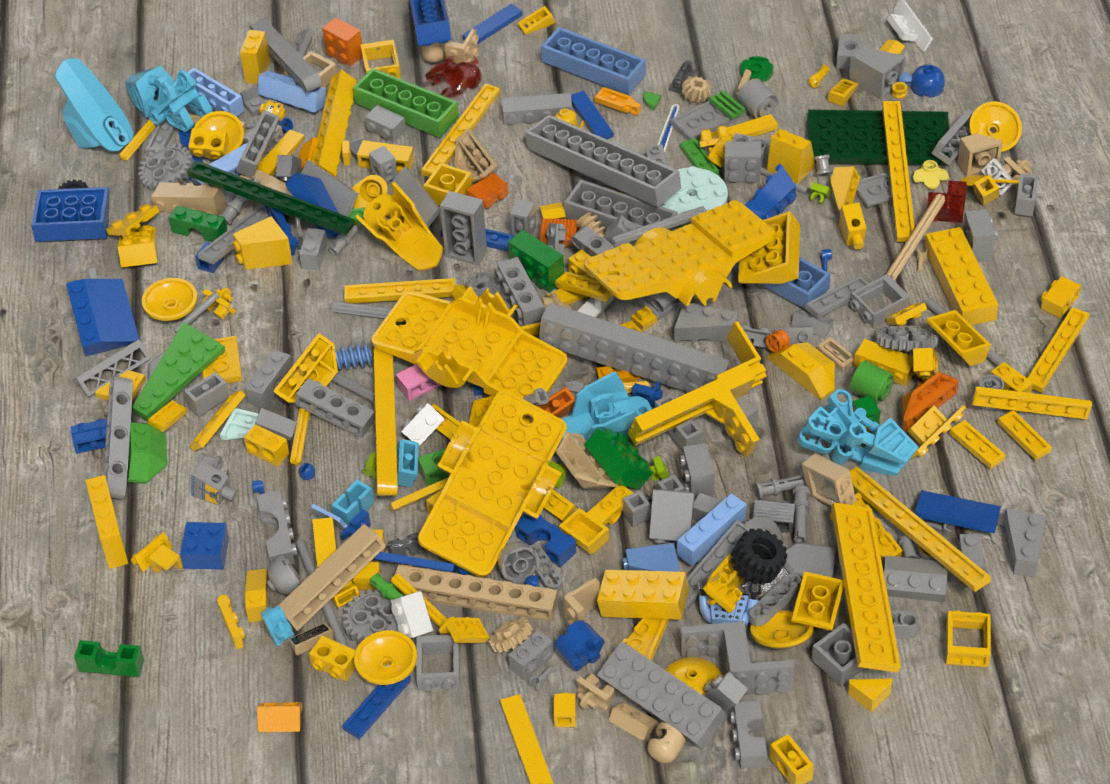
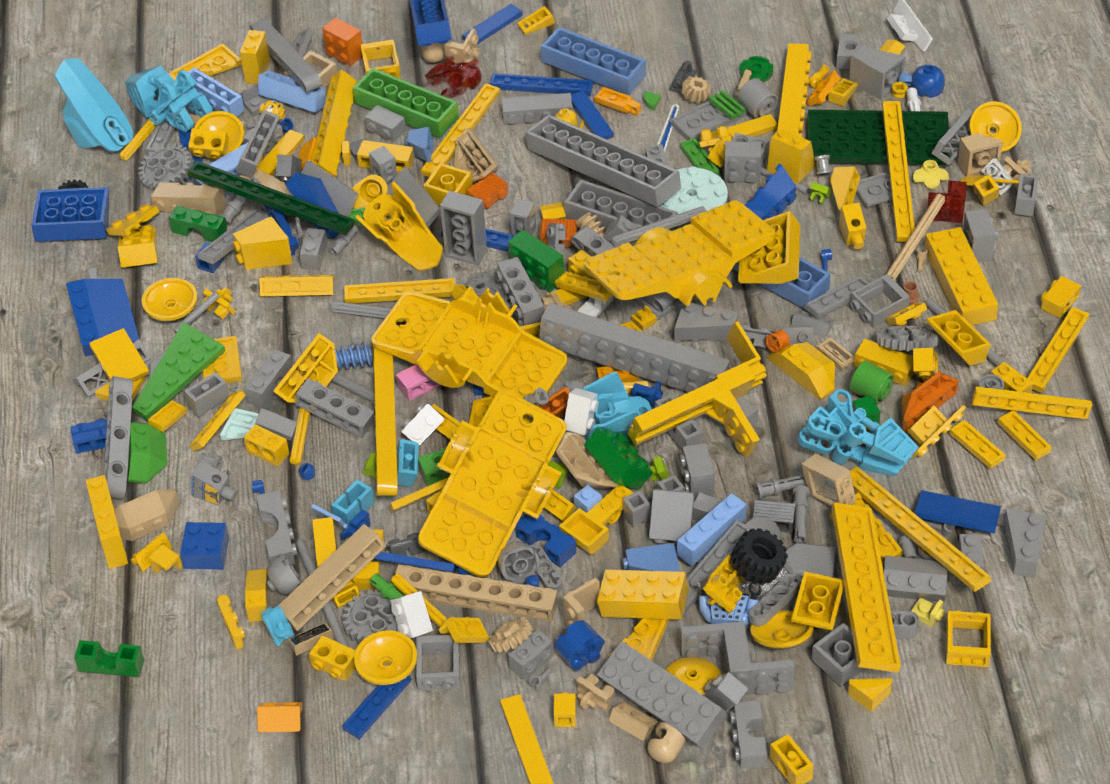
(119, 356): none -> yellow tile
(146, 513): none -> tan wedge
(211, 62): none -> yellow wing
(297, 285): none -> yellow fence
(422, 143): none -> medium blue slope
(541, 84): none -> blue tile
(581, 411): none -> white brick
(586, 498): none -> light blue brick
(794, 88): none -> yellow brick
(823, 88): none -> light orange hinge
(911, 289): none -> nougat piece
(913, 101): none -> white axle
(929, 612): none -> light yellow bracket

